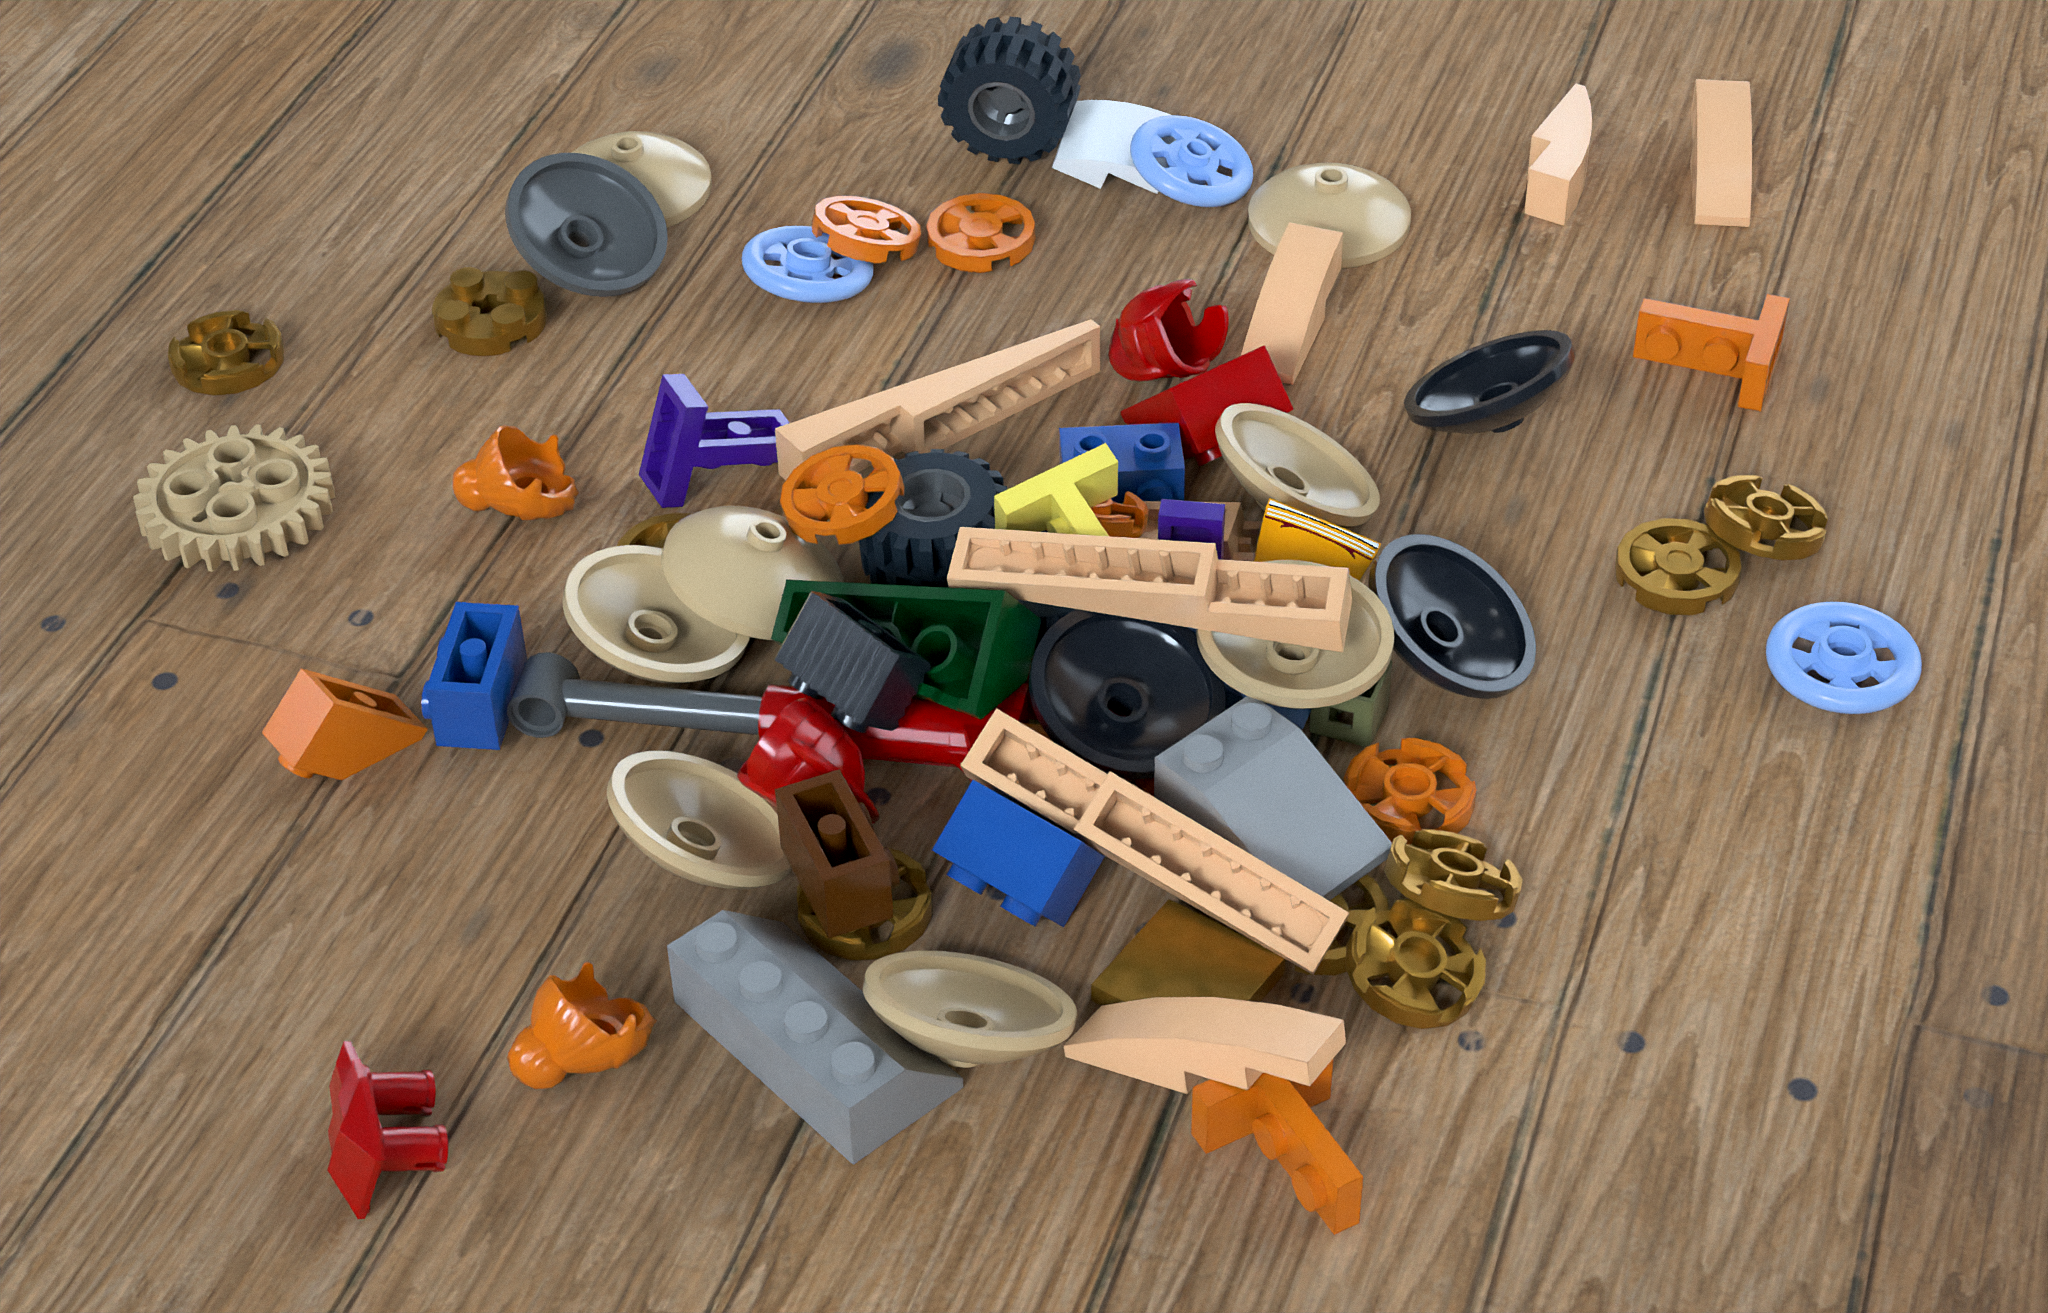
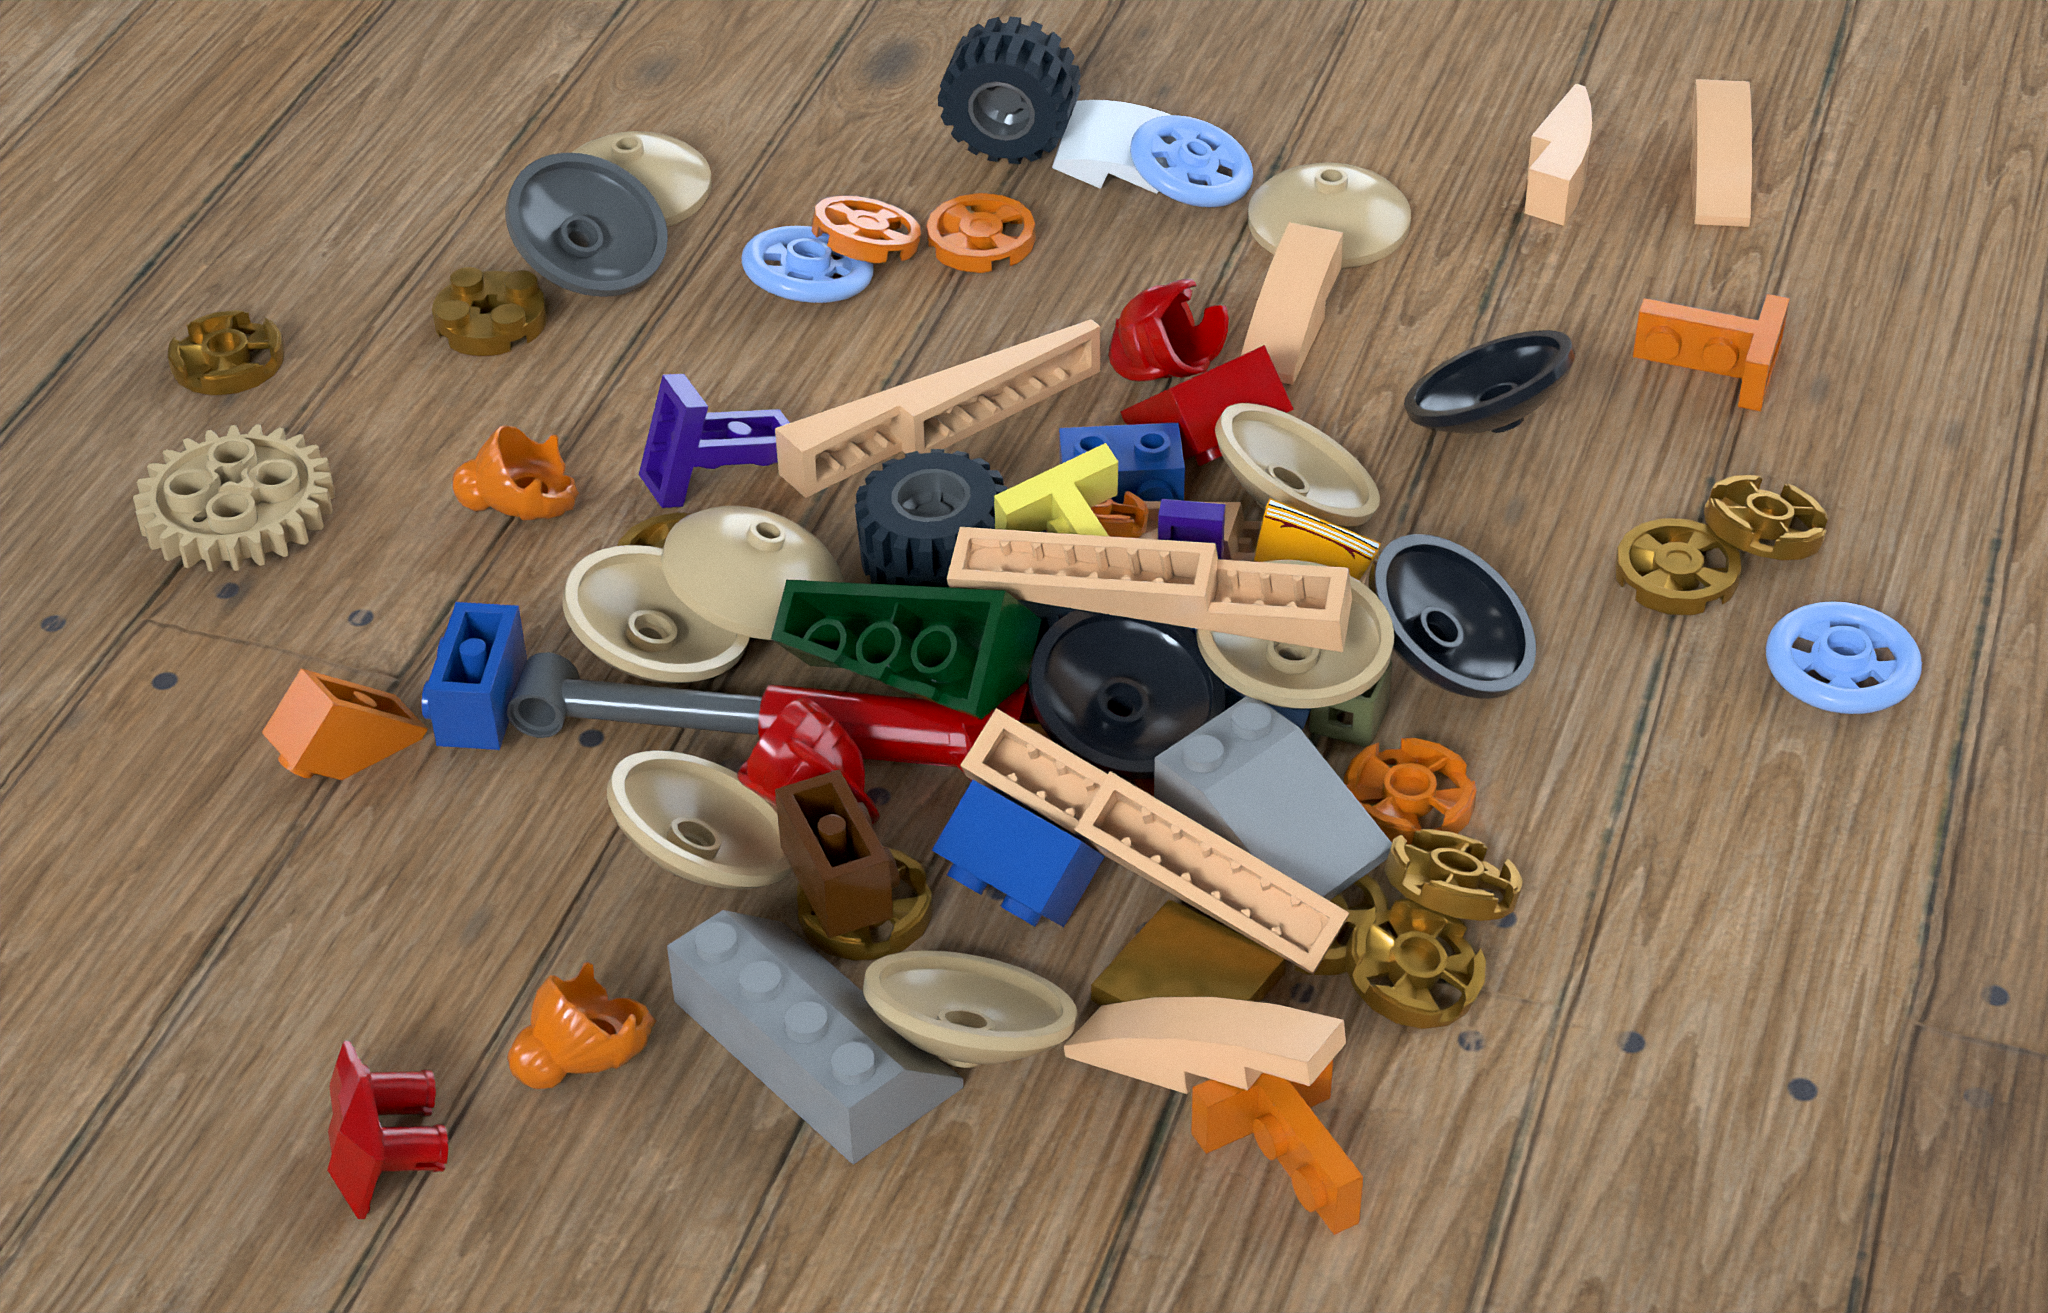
(841, 494): orange piece -> none
(851, 663): black brick -> none

